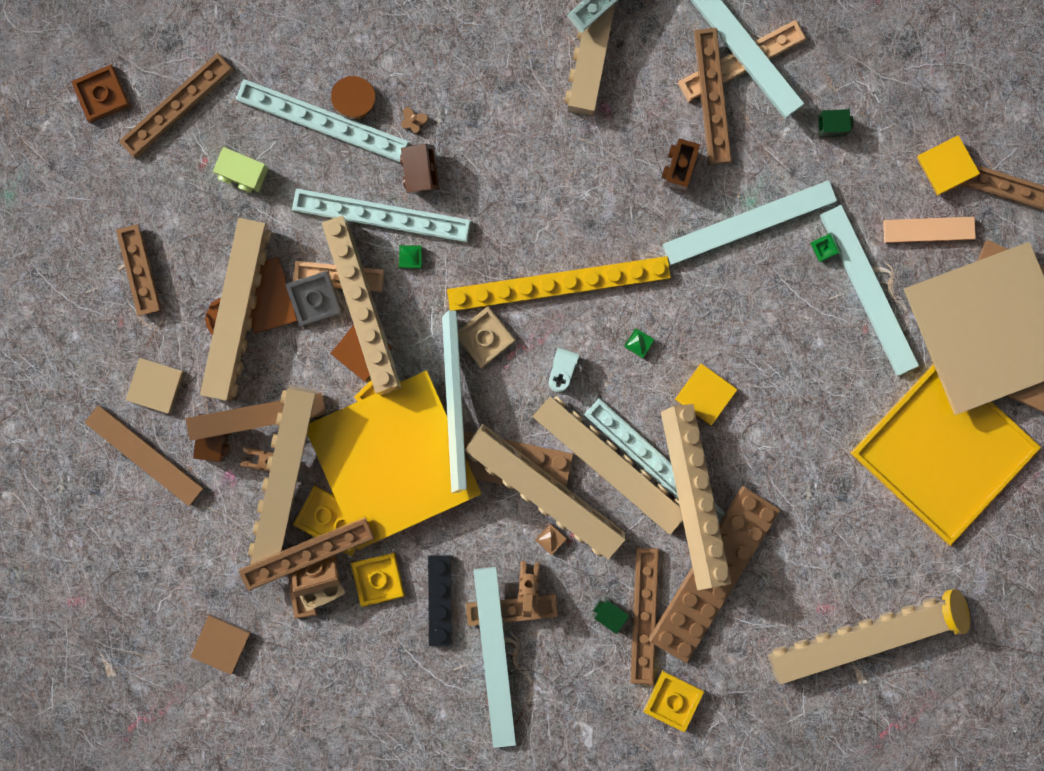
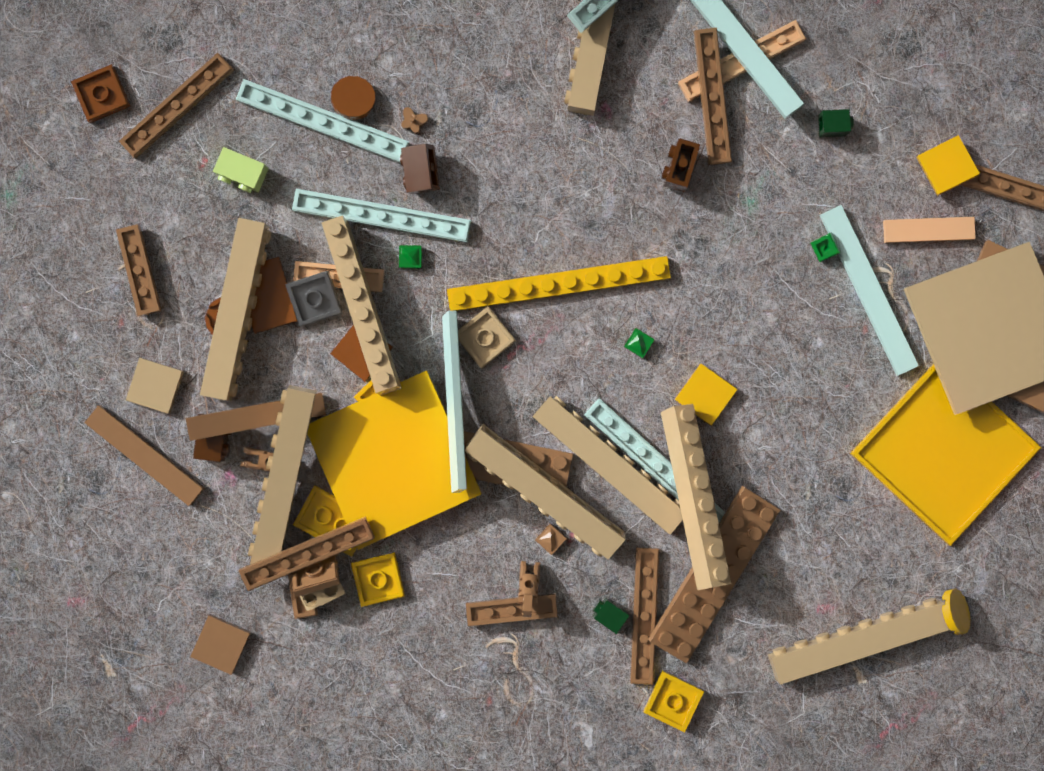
(439, 600): black plate -> none
(494, 657): light aqua tile -> none
(563, 366): light aqua piece -> none
(749, 222): light aqua tile -> none

